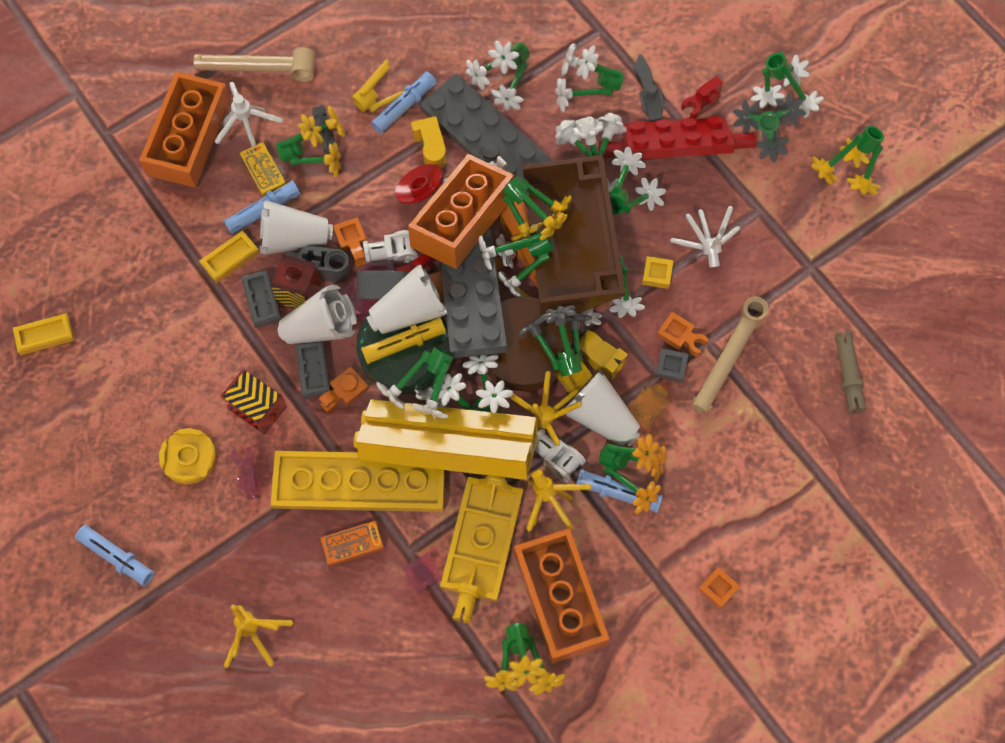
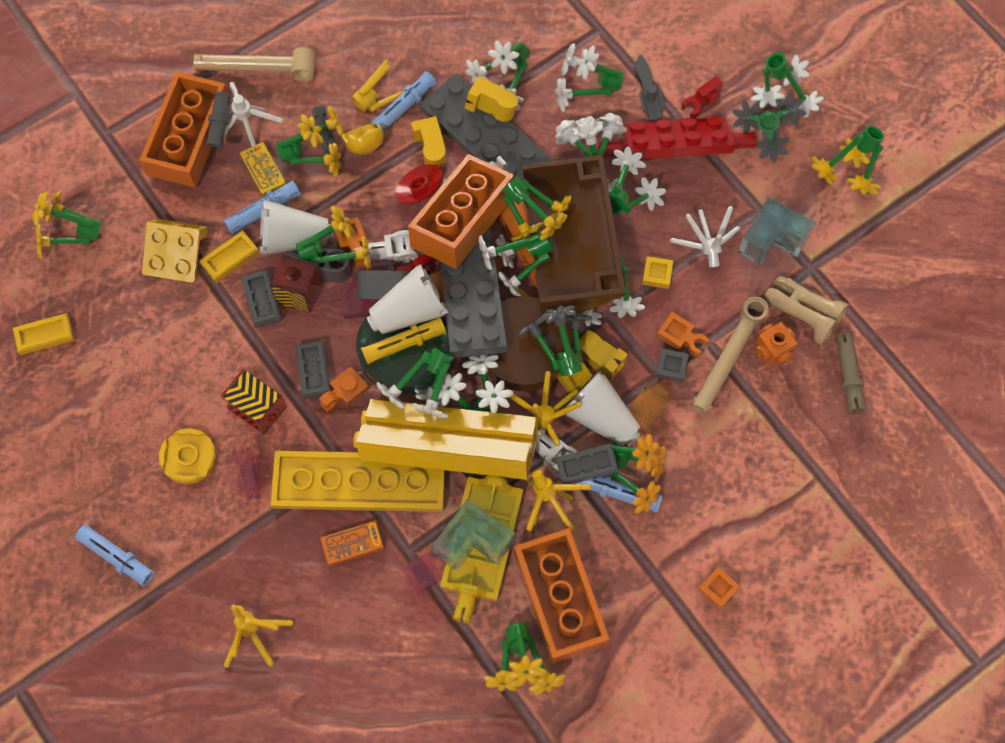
(86, 227): none -> plant
(172, 249): none -> yellow bracket
(218, 119): none -> dark grey pin
(311, 248): none -> plant
(319, 318): white cone -> none
(363, 139): none -> yellow hair
(471, 530): none -> clear light blue brick
(492, 100): none -> yellow leg
(587, 464): none -> dark grey plate
(775, 344): none -> orange brick
(777, 227): none -> clear light blue brick
(788, 298): none -> tan piece

